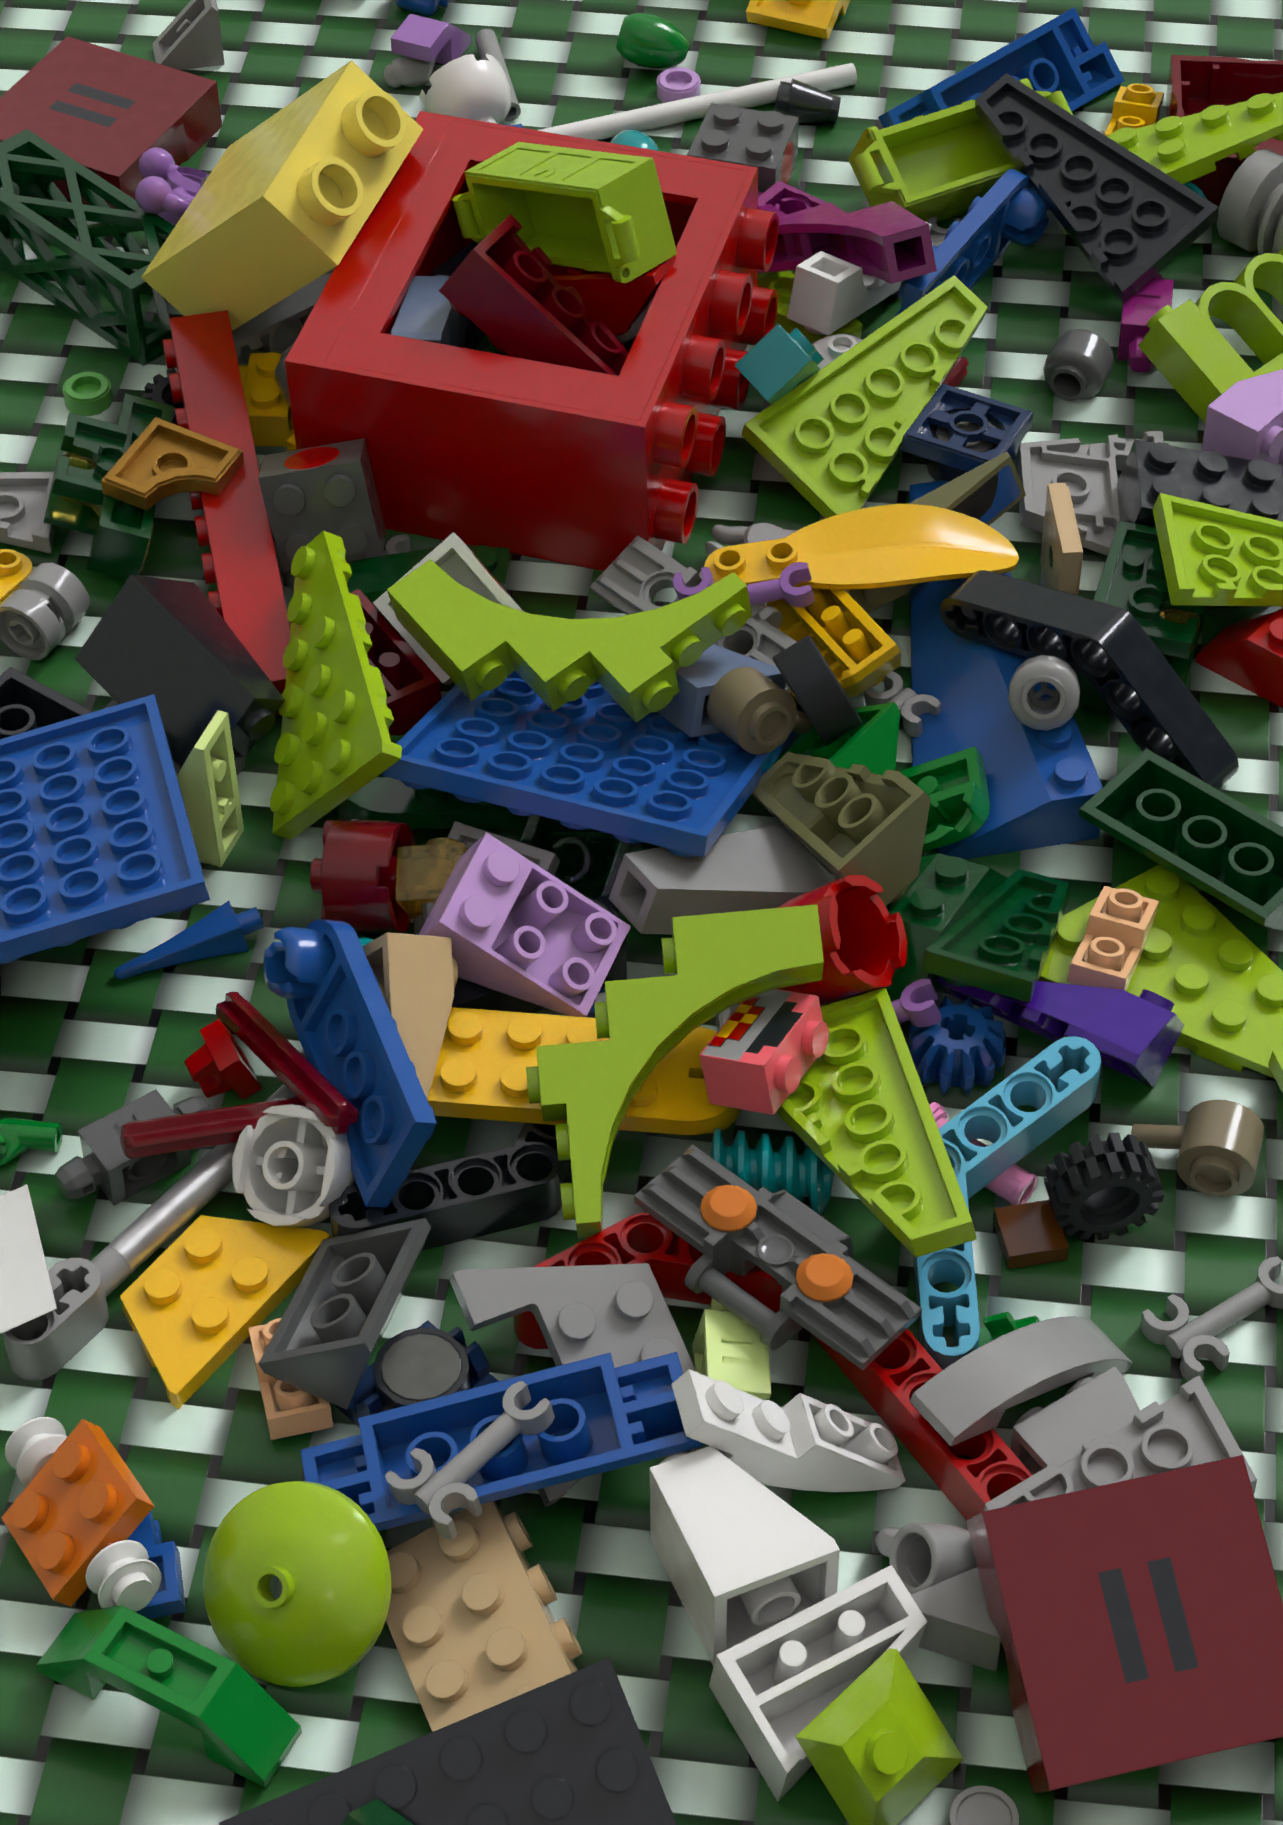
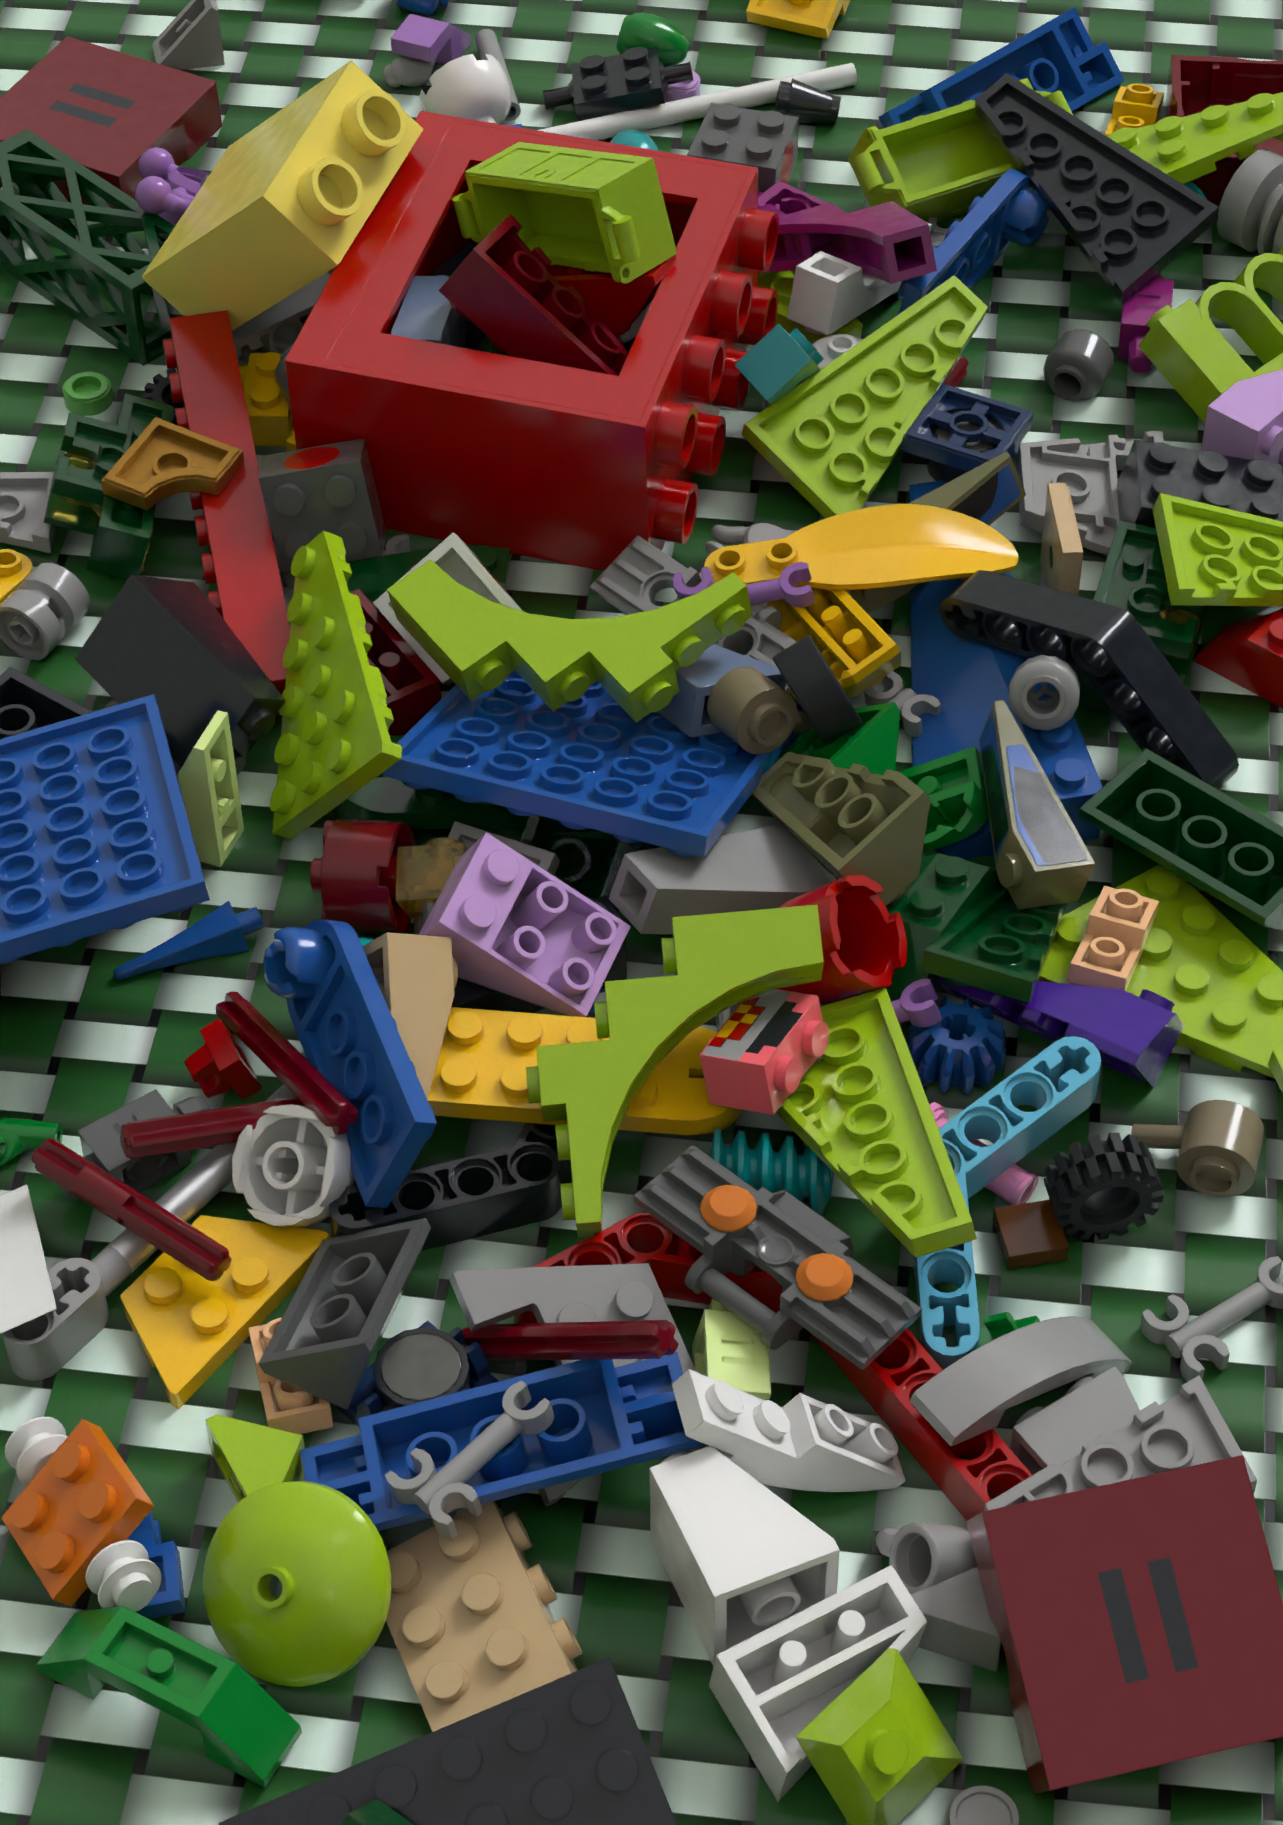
(131, 1209): none -> dark red axle
(254, 1454): none -> lime slope
(575, 1340): none -> dark red axle
(617, 83): none -> black plate
(1032, 835): none -> slope

